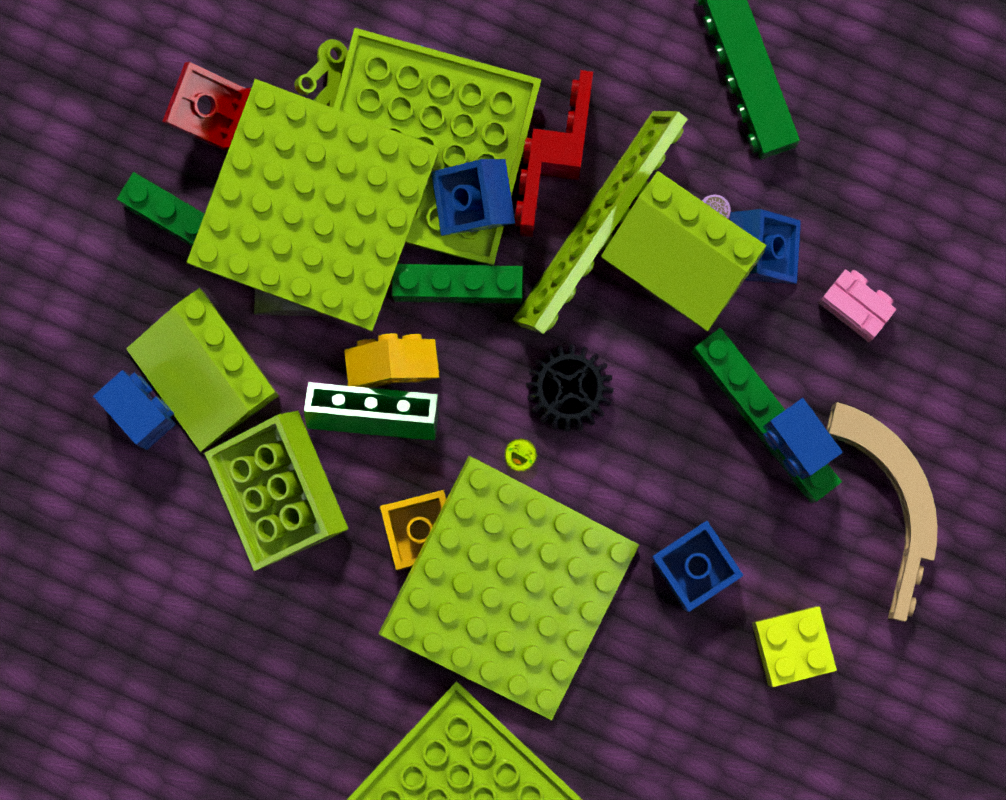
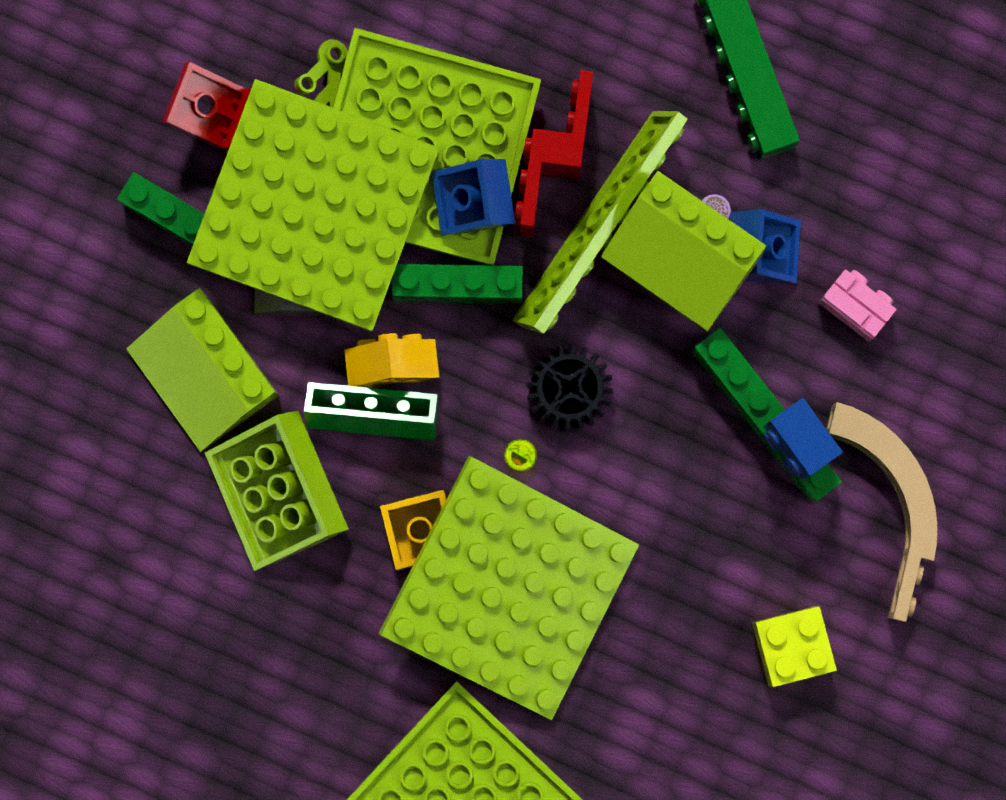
(134, 409): blue brick -> none
(696, 566): blue brick -> none

